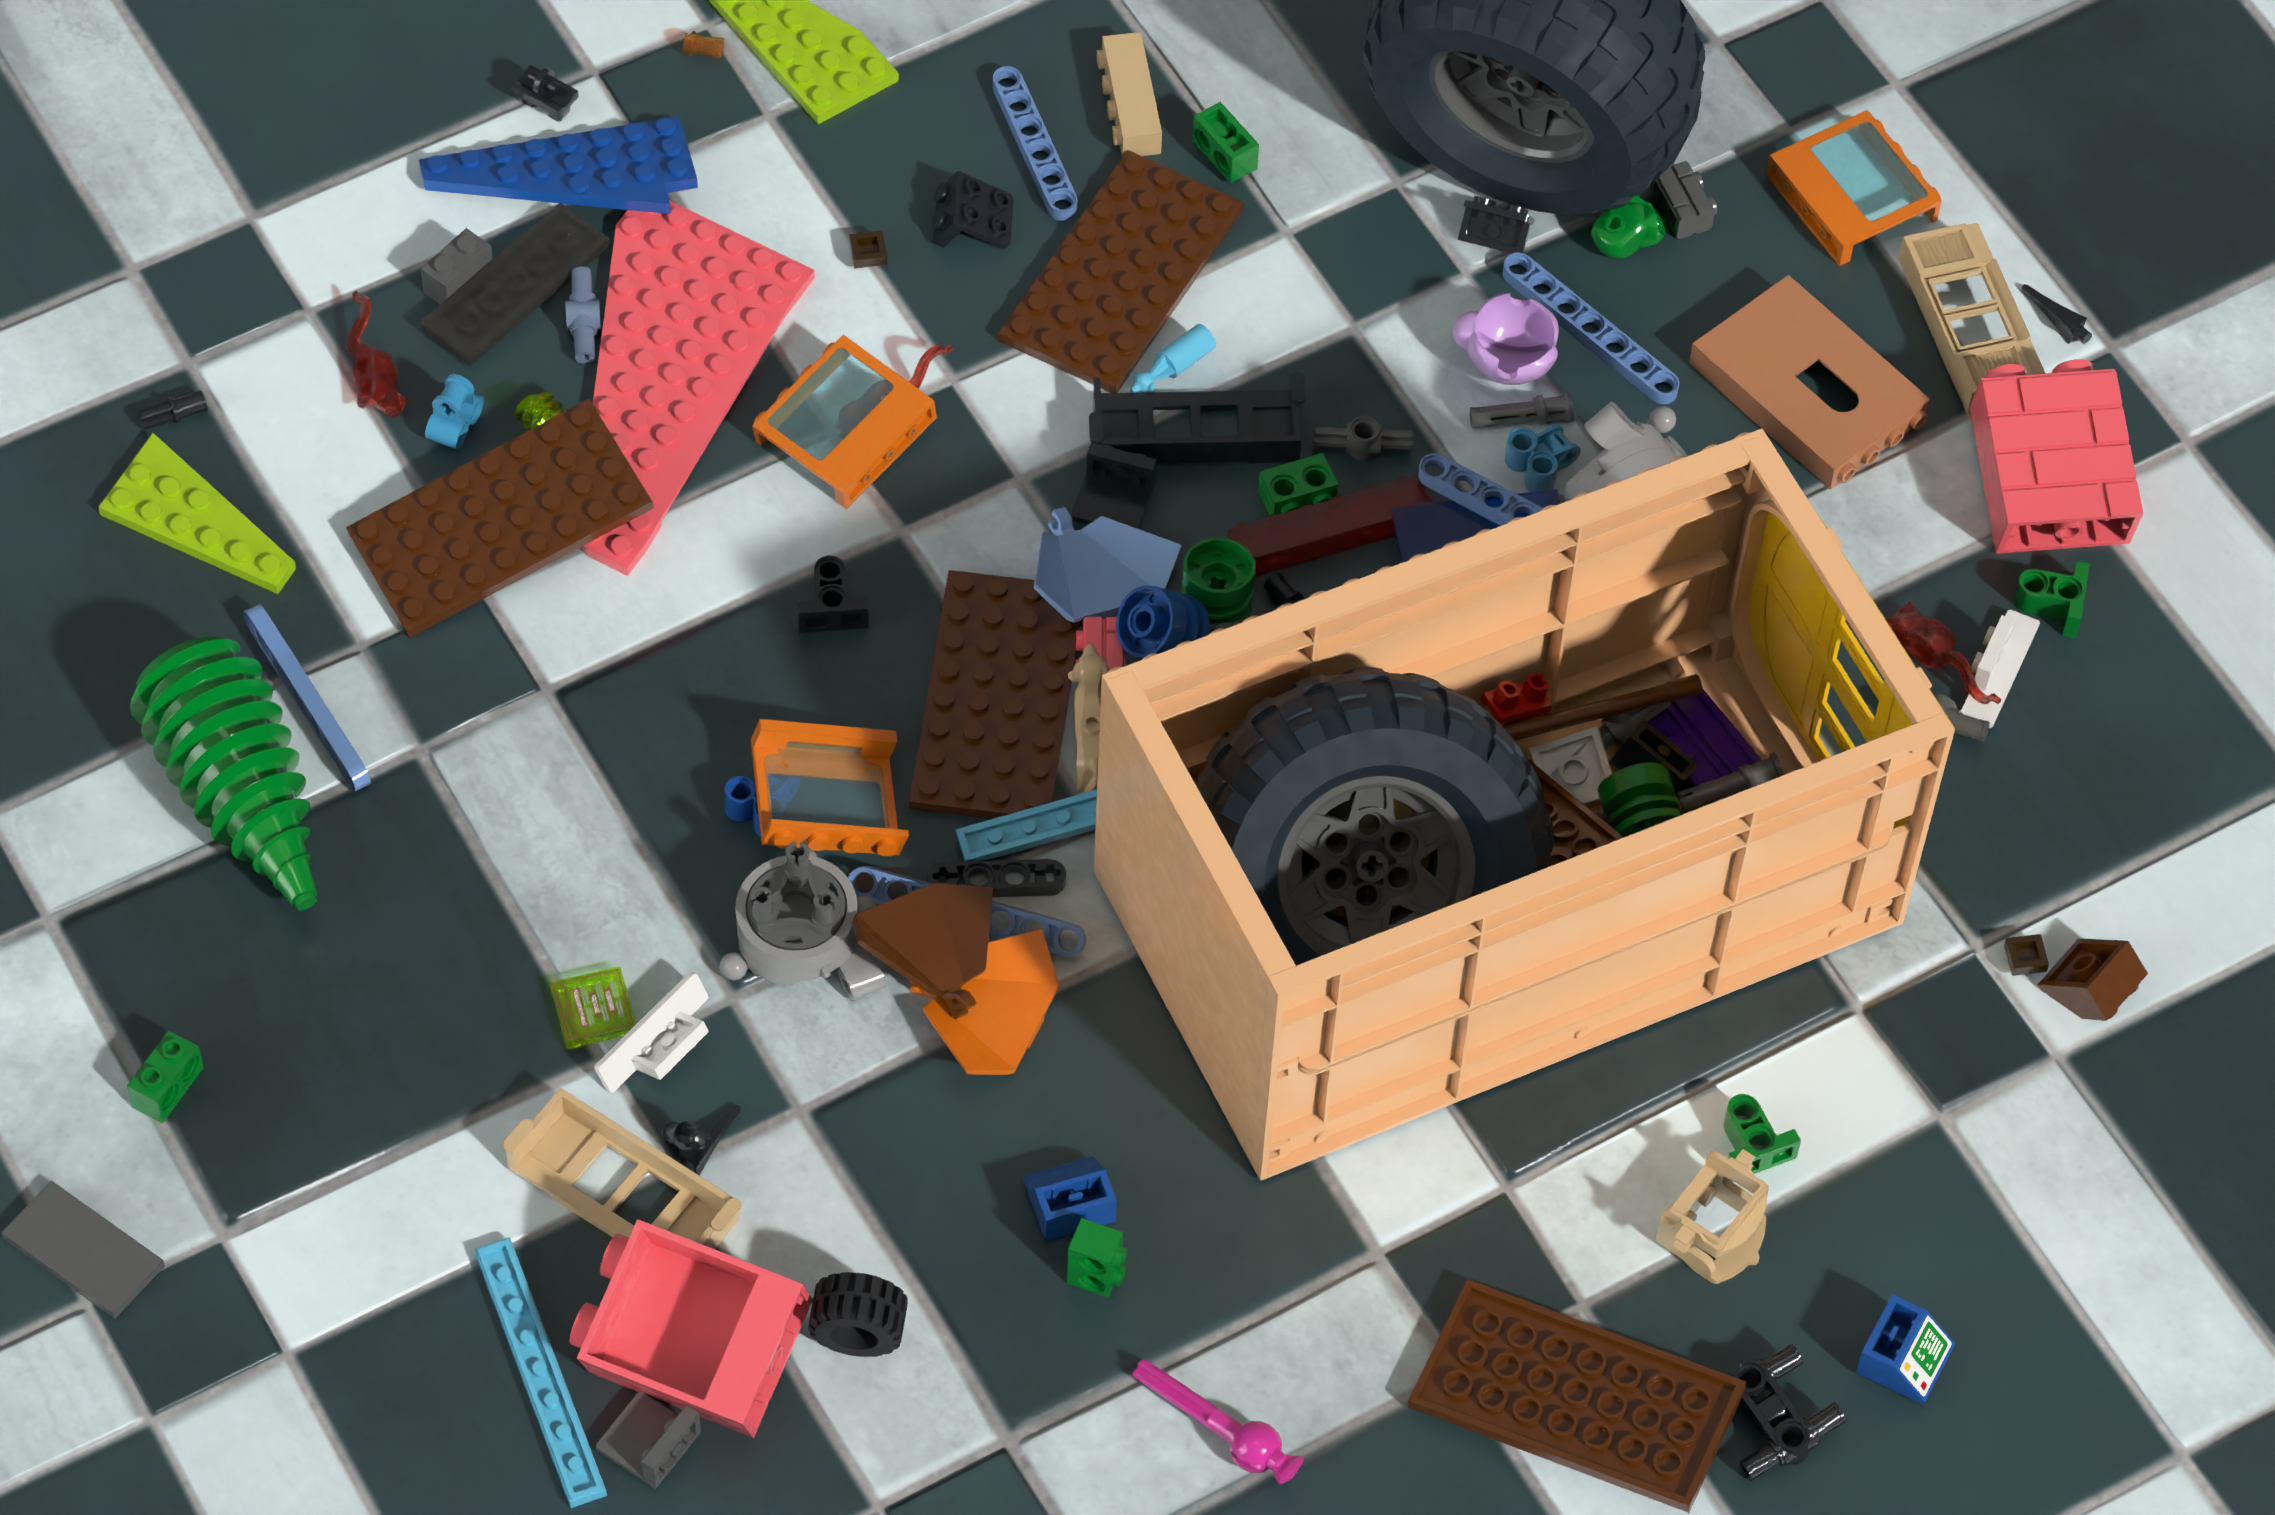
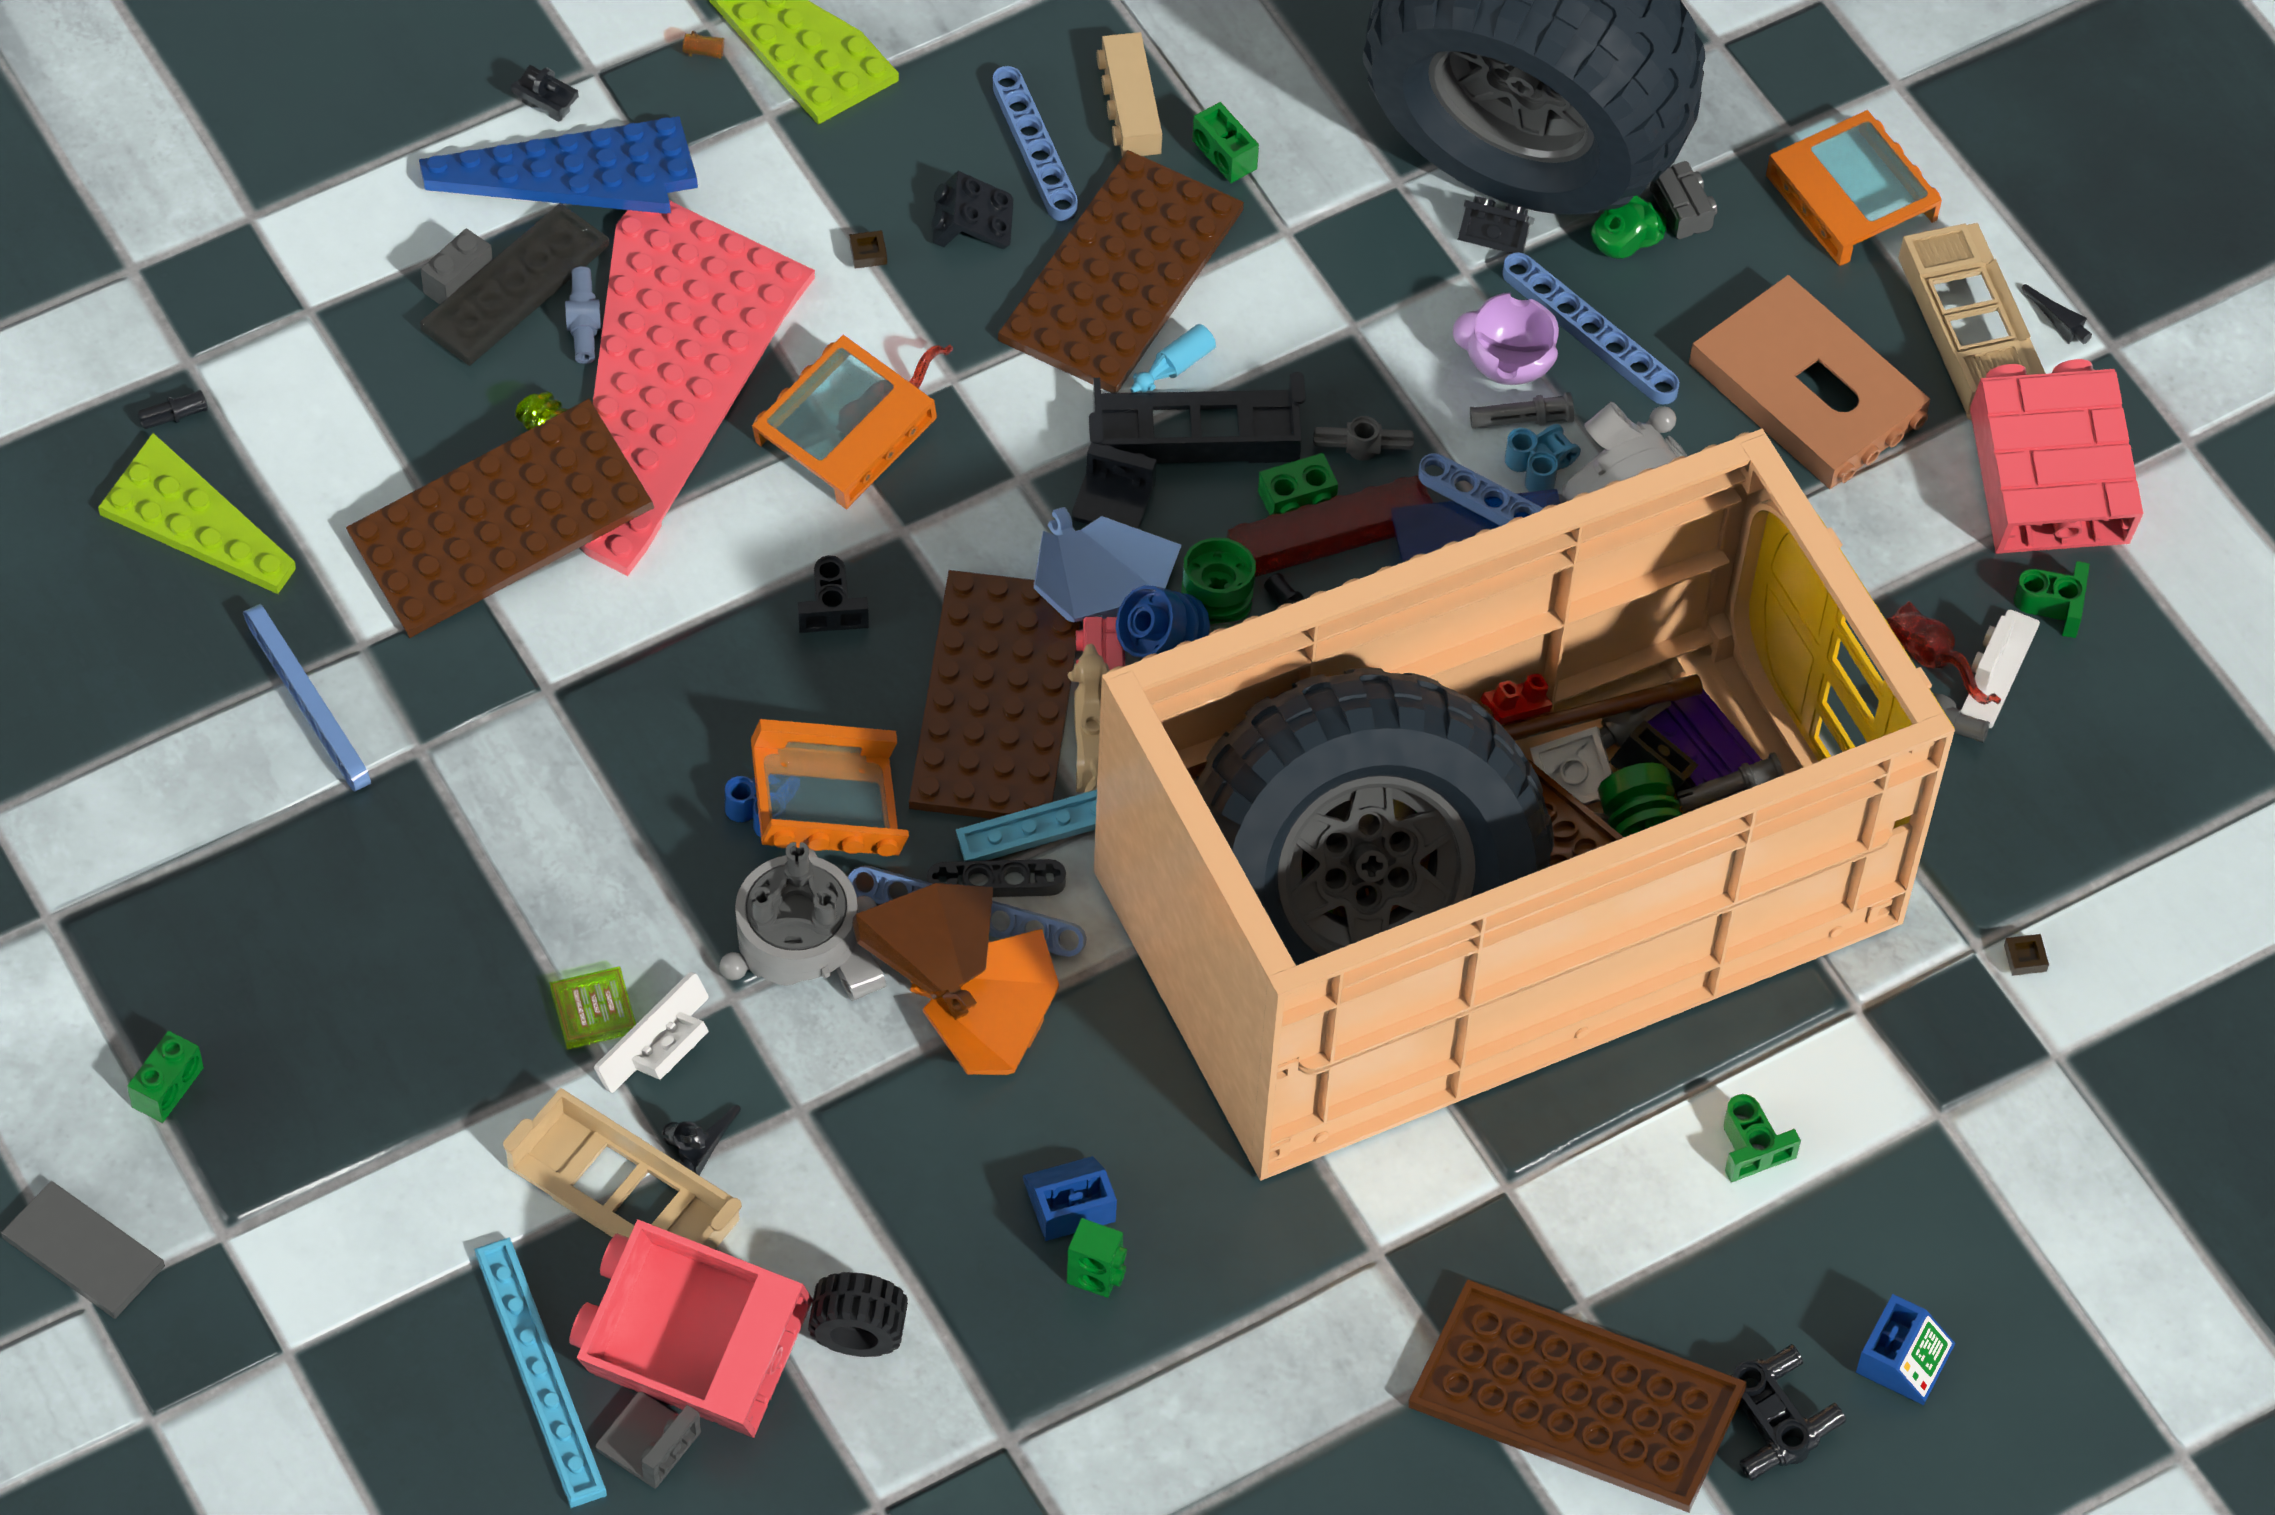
(229, 756): green cone -> none
(373, 368): clear red animal -> none
(454, 412): dark azure piece -> none
(1253, 1445): dark pink piece -> none
(1741, 1239): tan animal -> none
(2094, 977): reddish brown slope -> none

